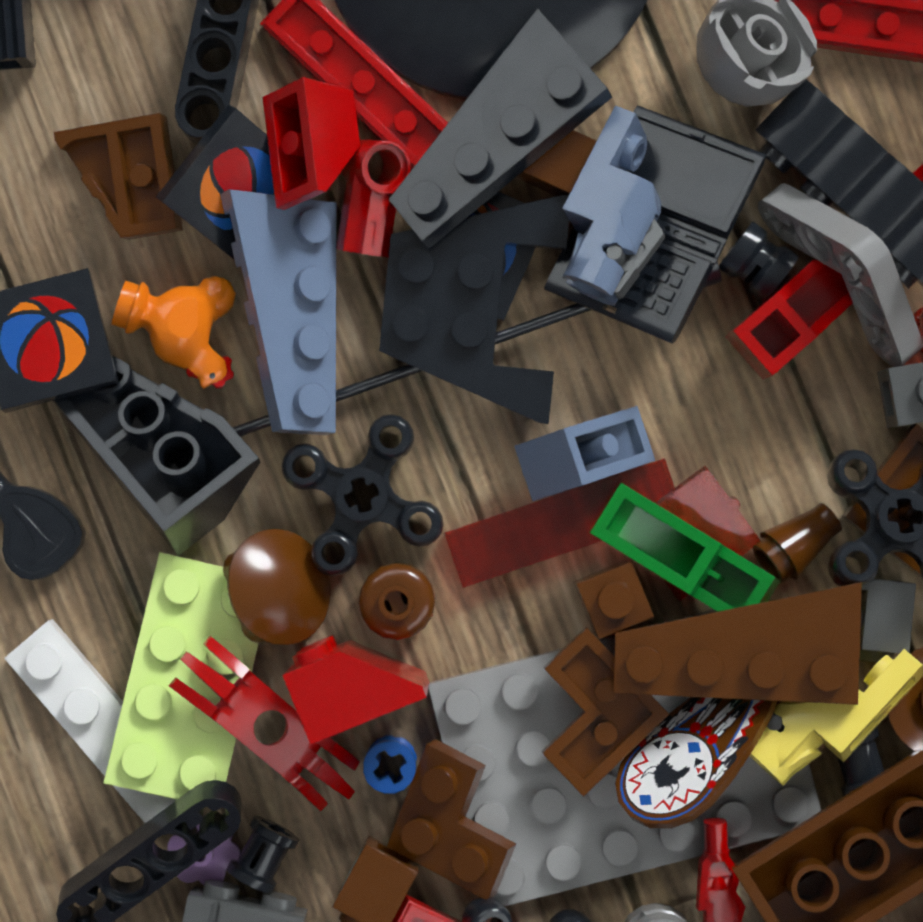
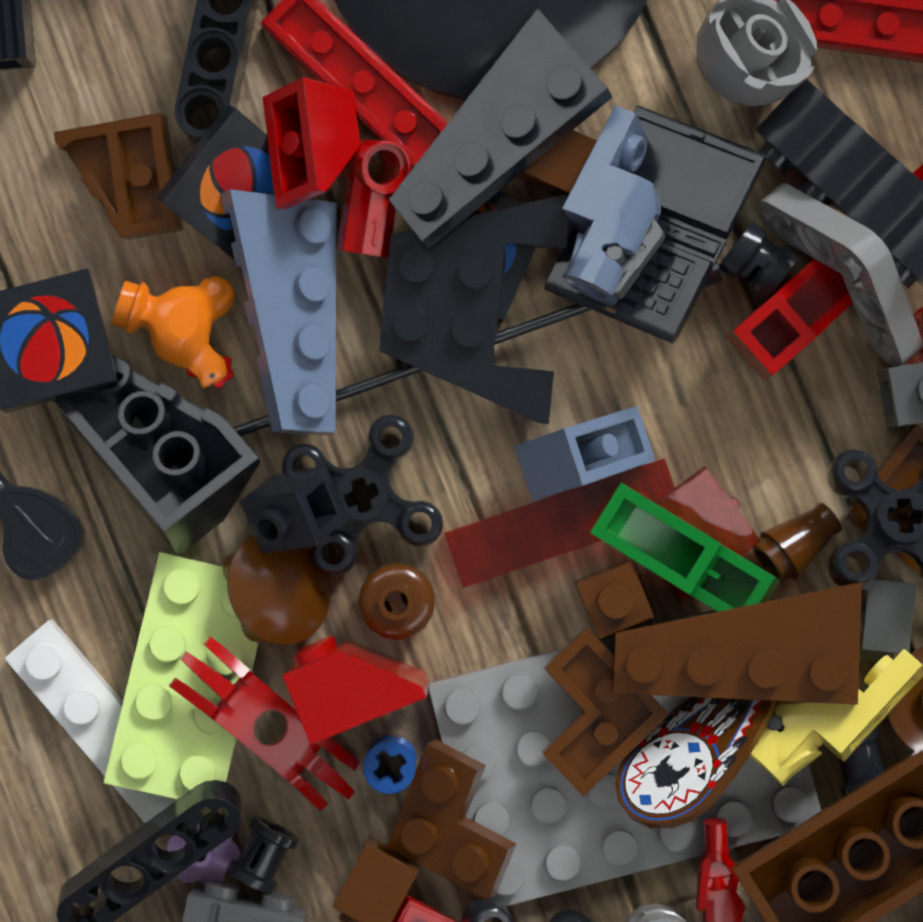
(294, 510): none -> black brick

